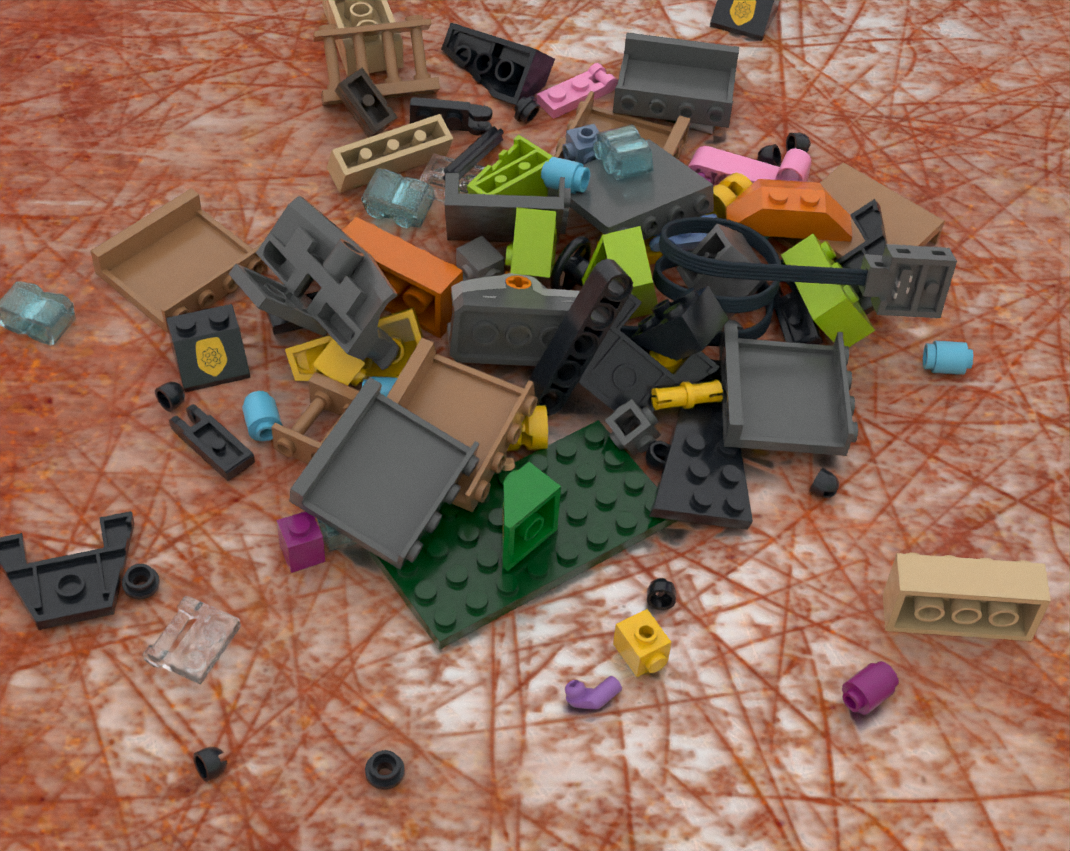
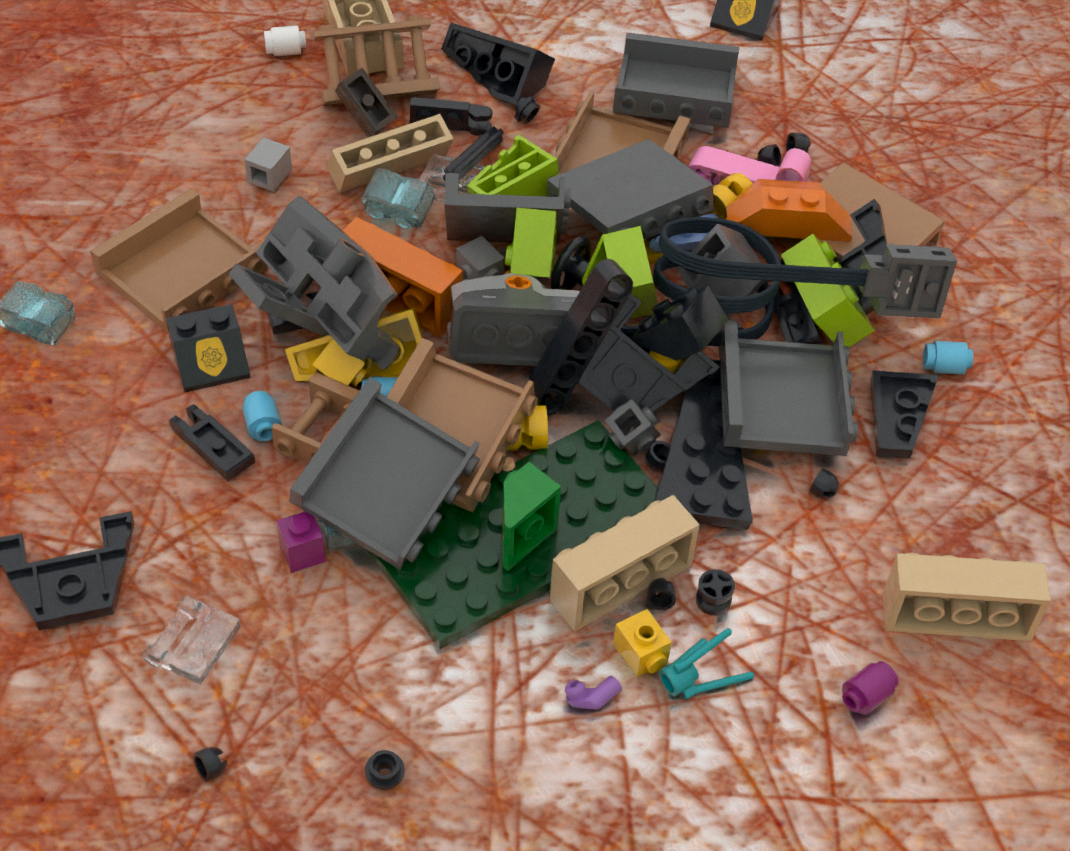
(137, 574): black plate -> none
(170, 395): black hinge -> none
(268, 164): none -> light grey brick
(284, 40): none -> white brick
(568, 94): bright pink plate -> none
(575, 174): medium azure brick -> none
(580, 144): sand blue brick -> none
(622, 562): none -> tan brick
(623, 152): clear light blue brick -> none
(681, 674): none -> teal plant
(686, 395): yellow pin -> none
(719, 583): none -> black wheel
(899, 410): none -> black wing

